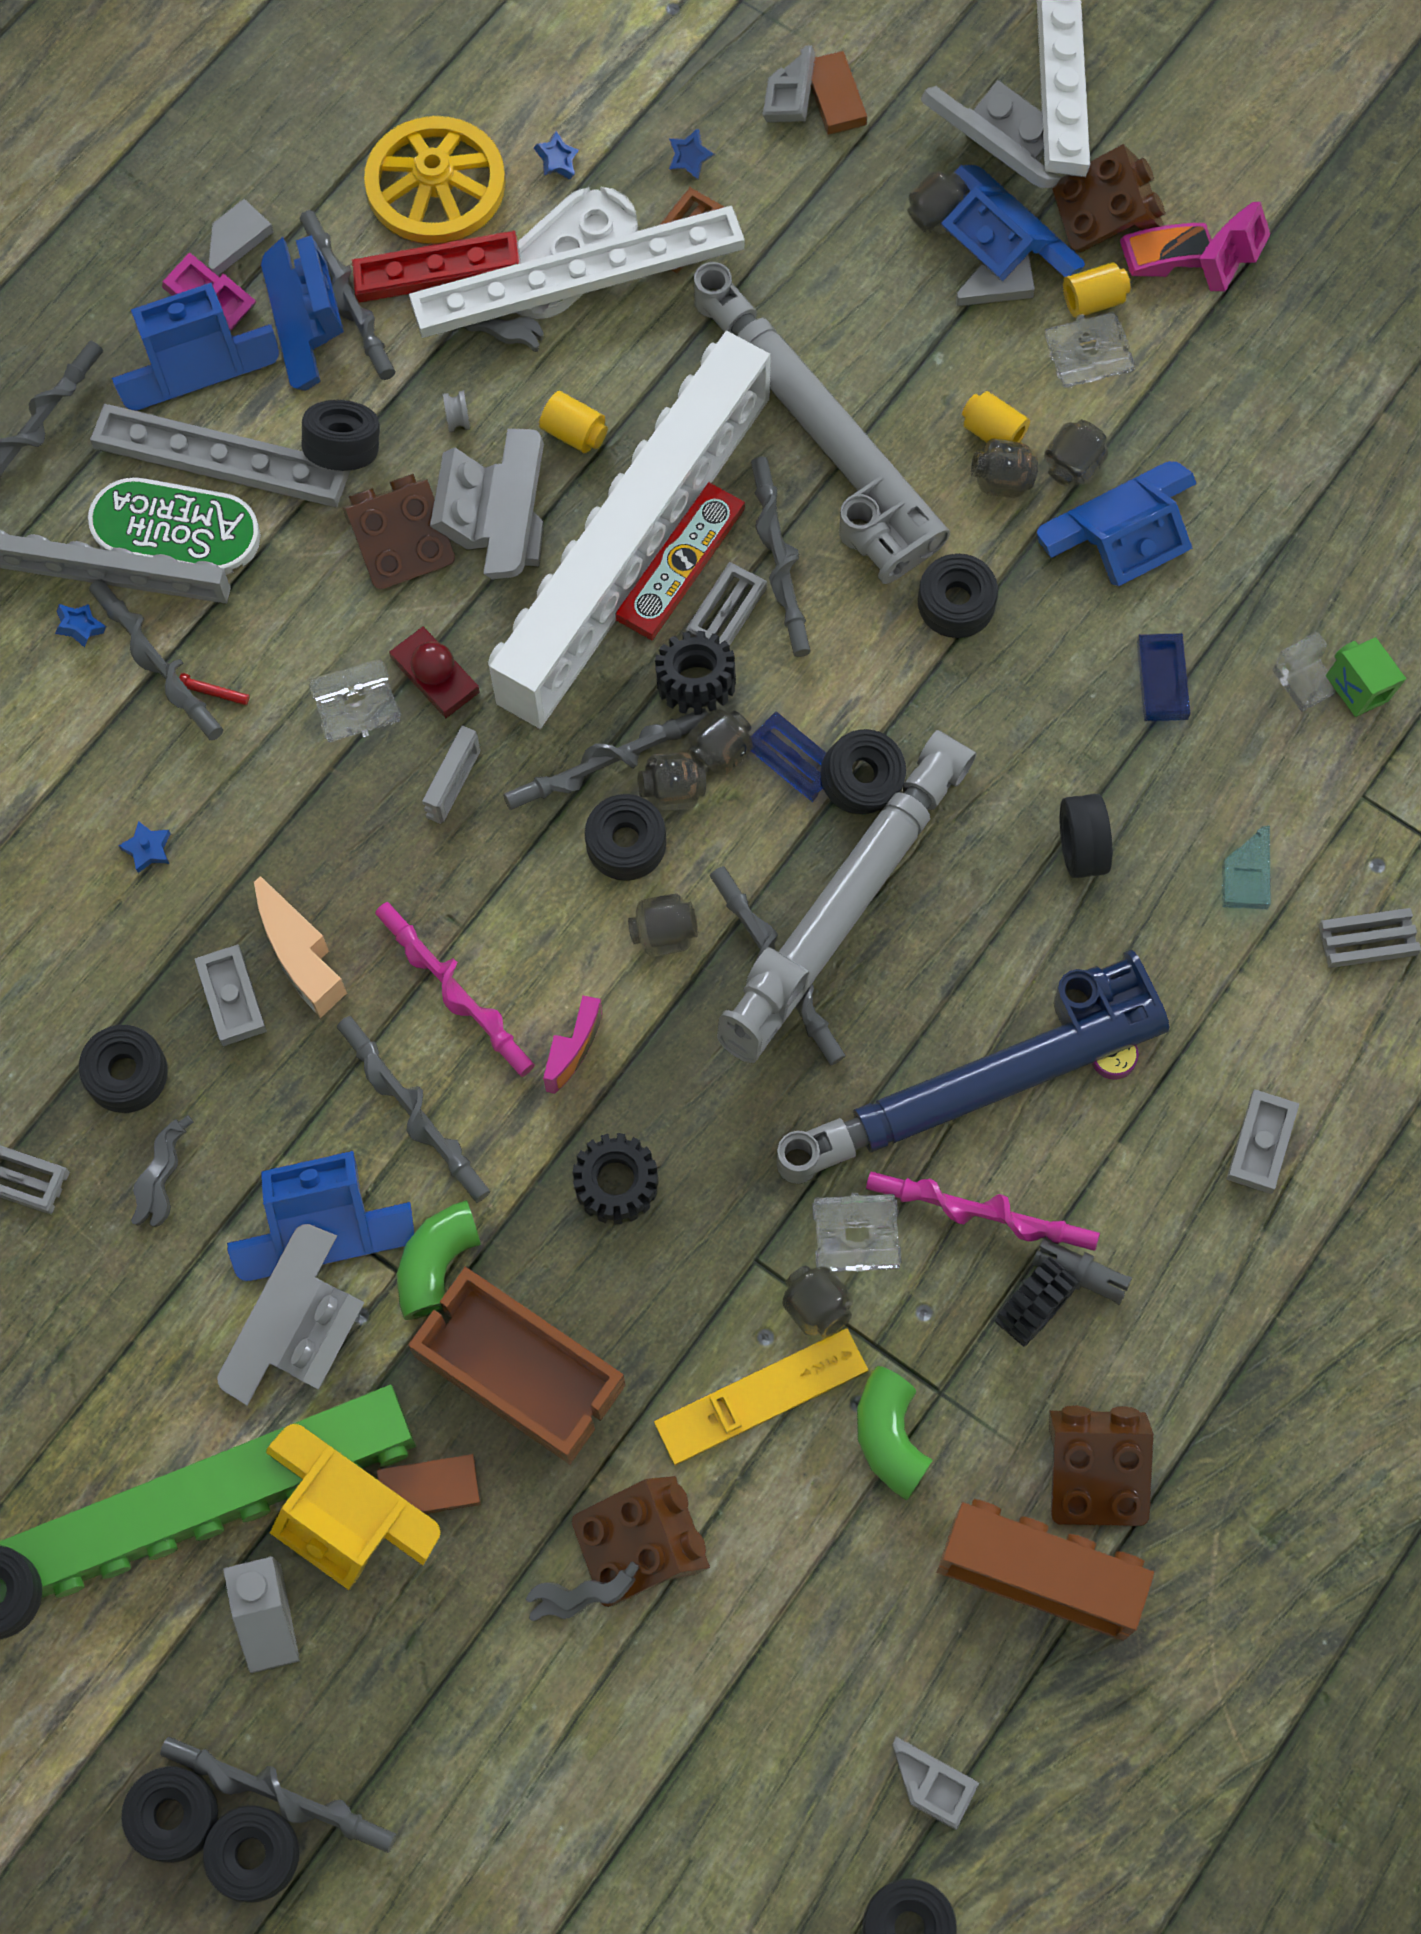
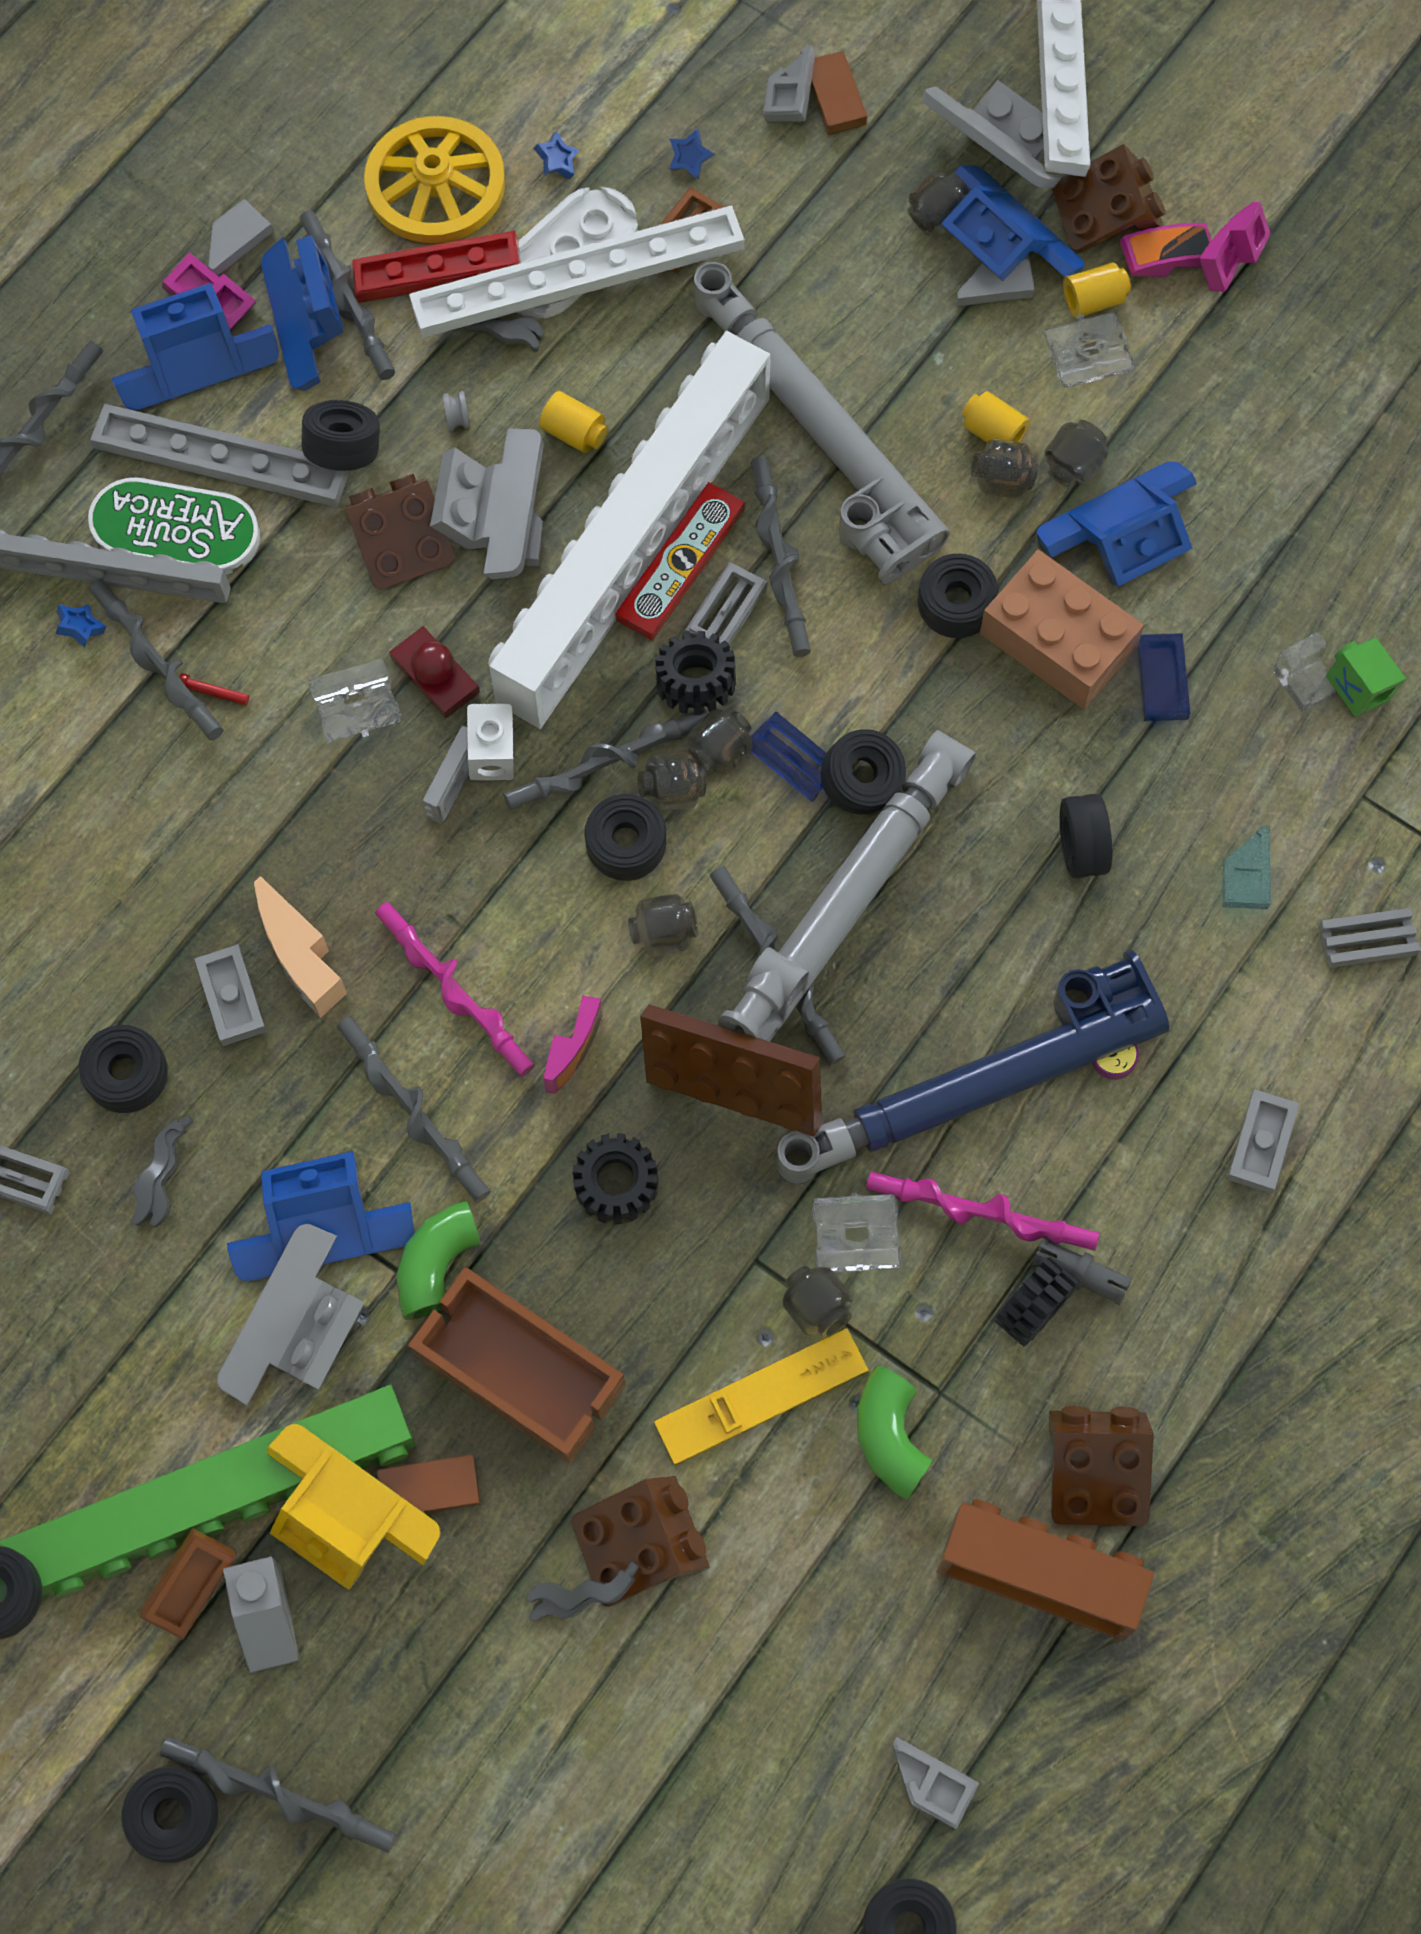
(146, 846): blue piece -> none
(187, 1584): none -> dark orange tile
(222, 1848): black tyre -> none
(490, 741): none -> white bracket
(732, 1070): none -> reddish brown plate
(1061, 629): none -> nougat brick

